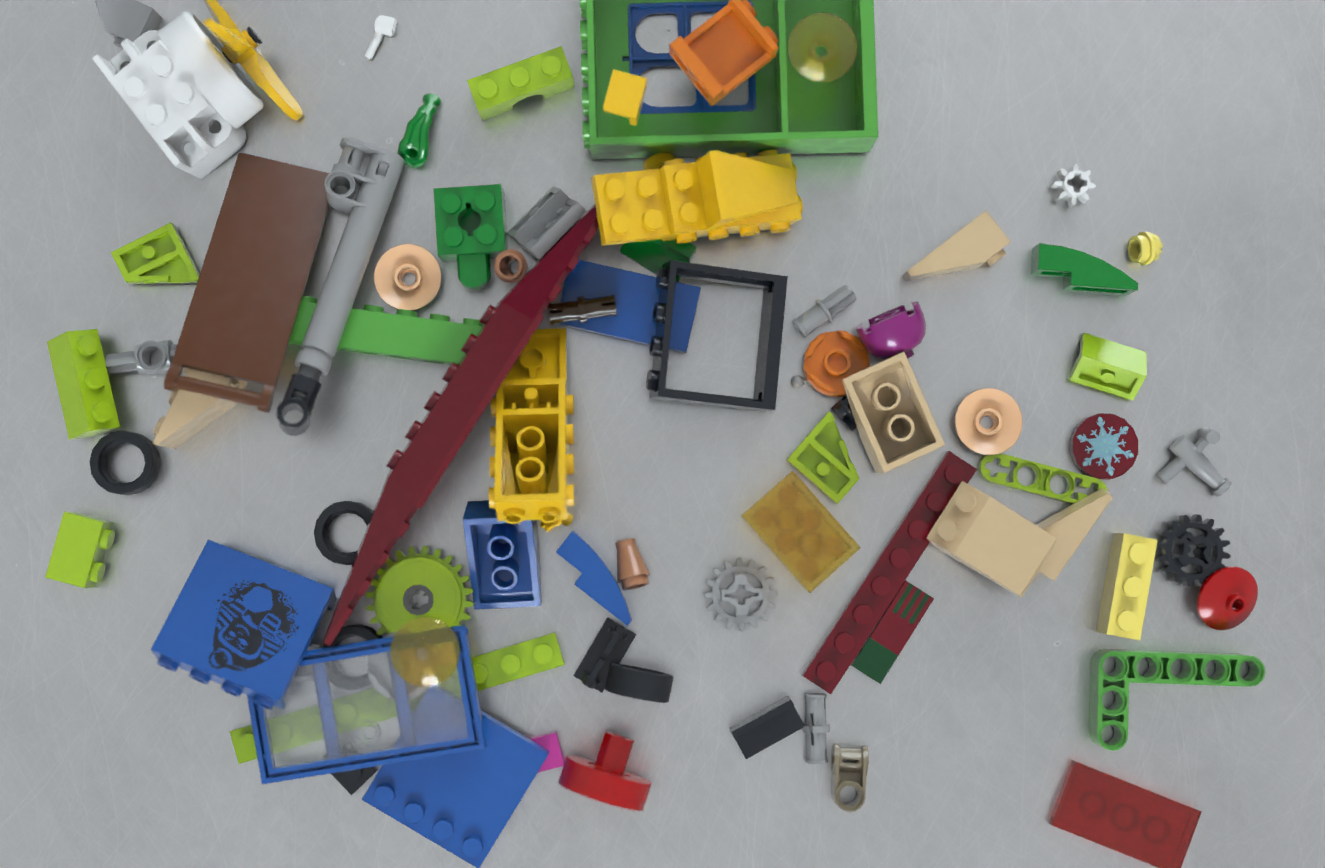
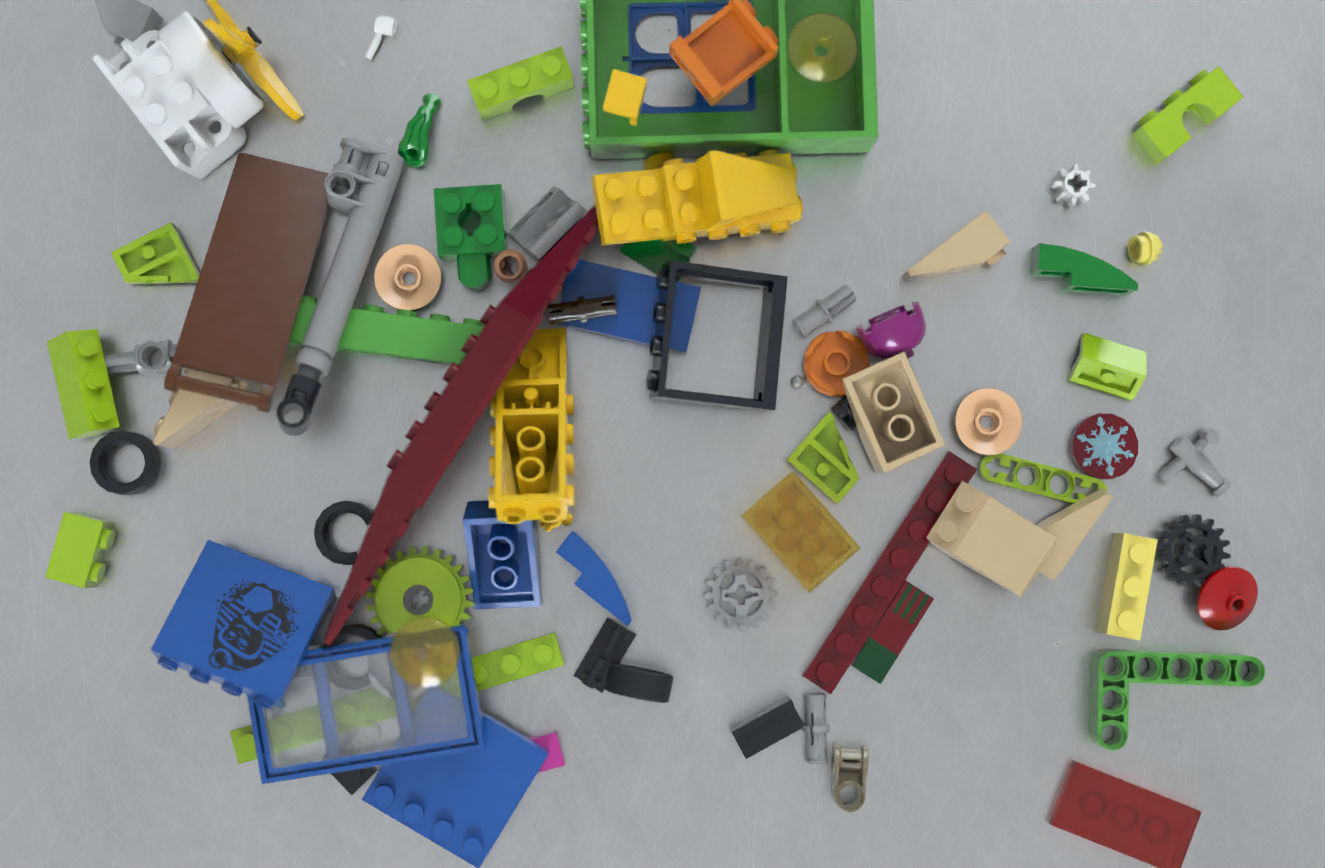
(606, 777): red piece -> none
(630, 565): nougat cone -> none
(1208, 97): none -> lime arch

